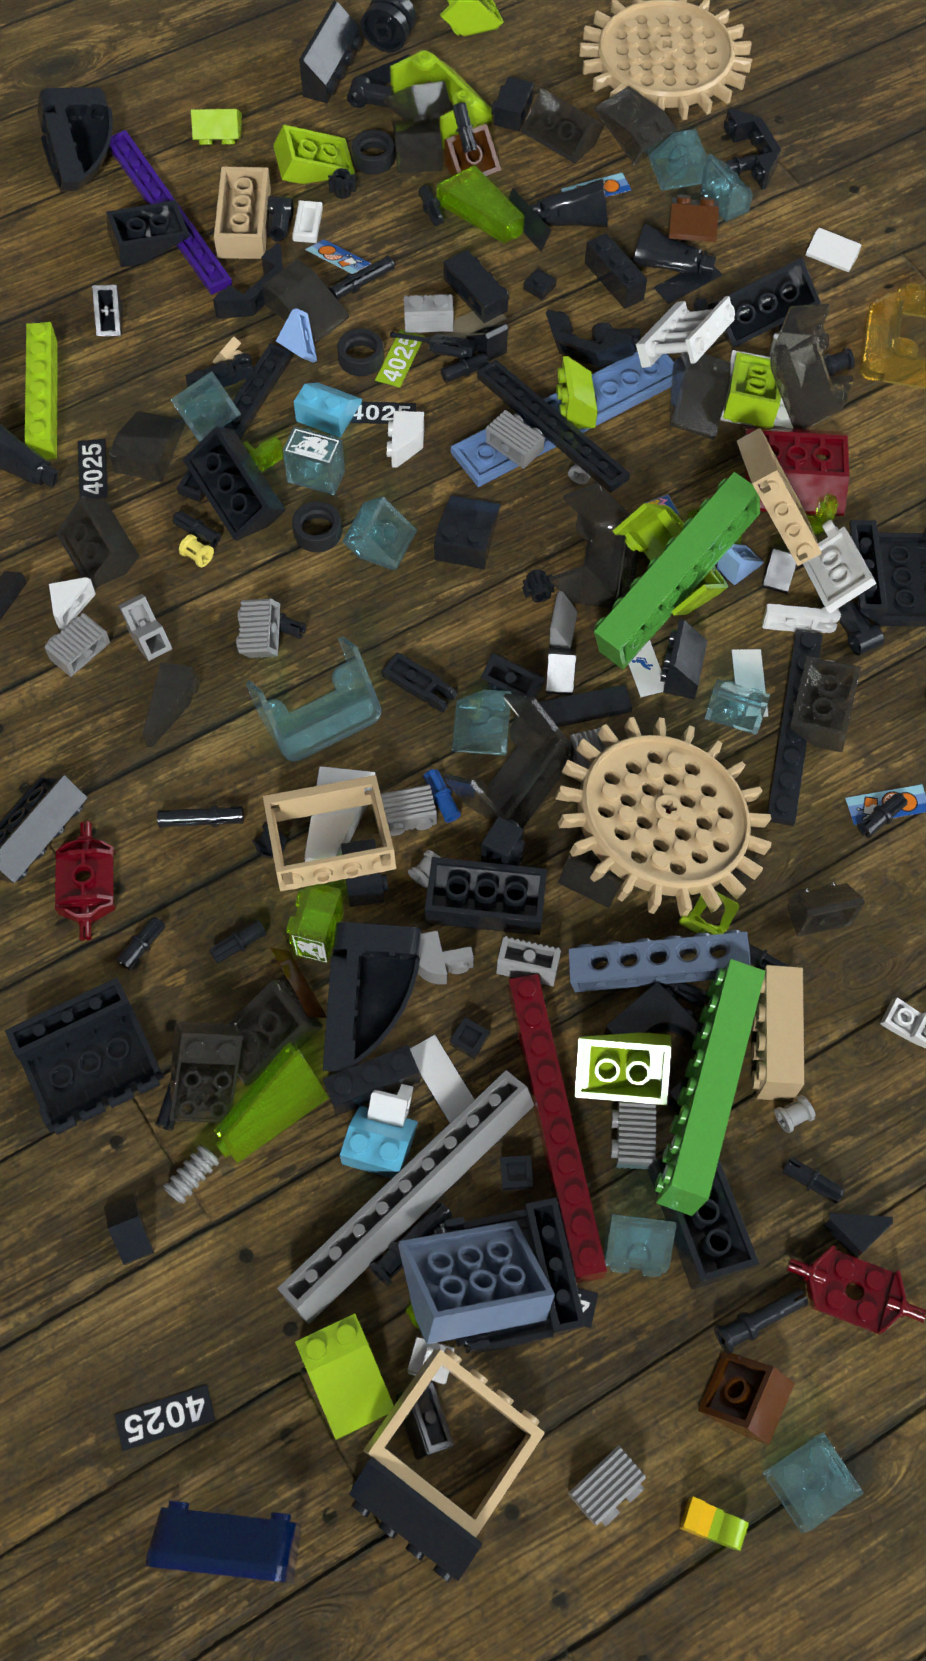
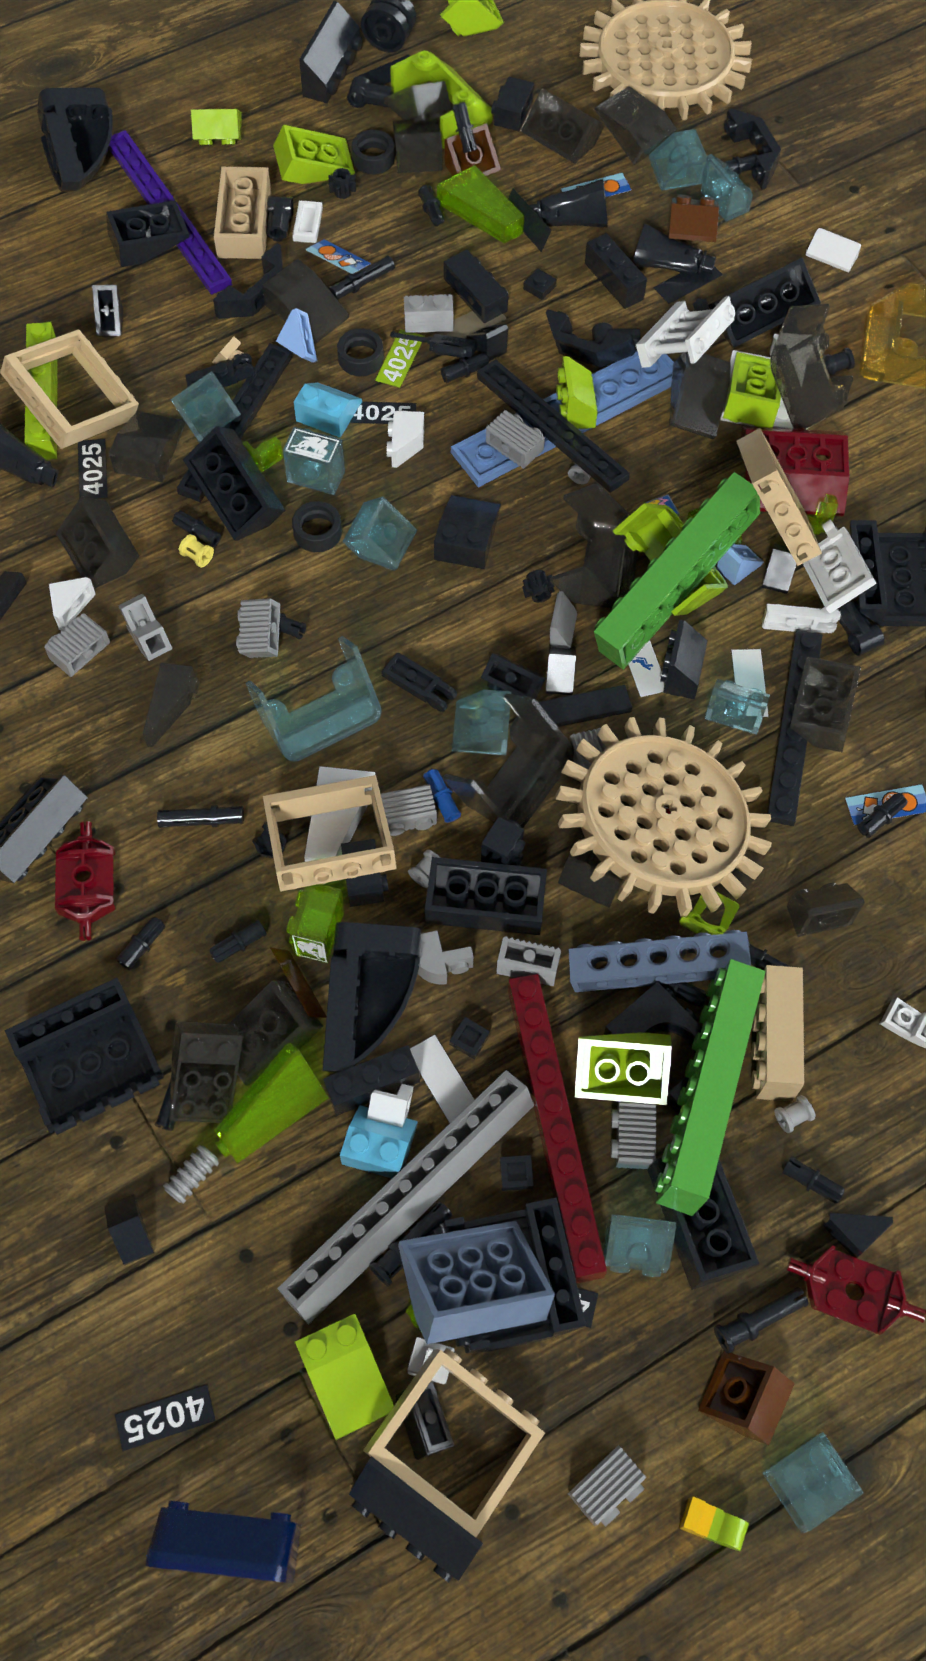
(15, 373): none -> tan window

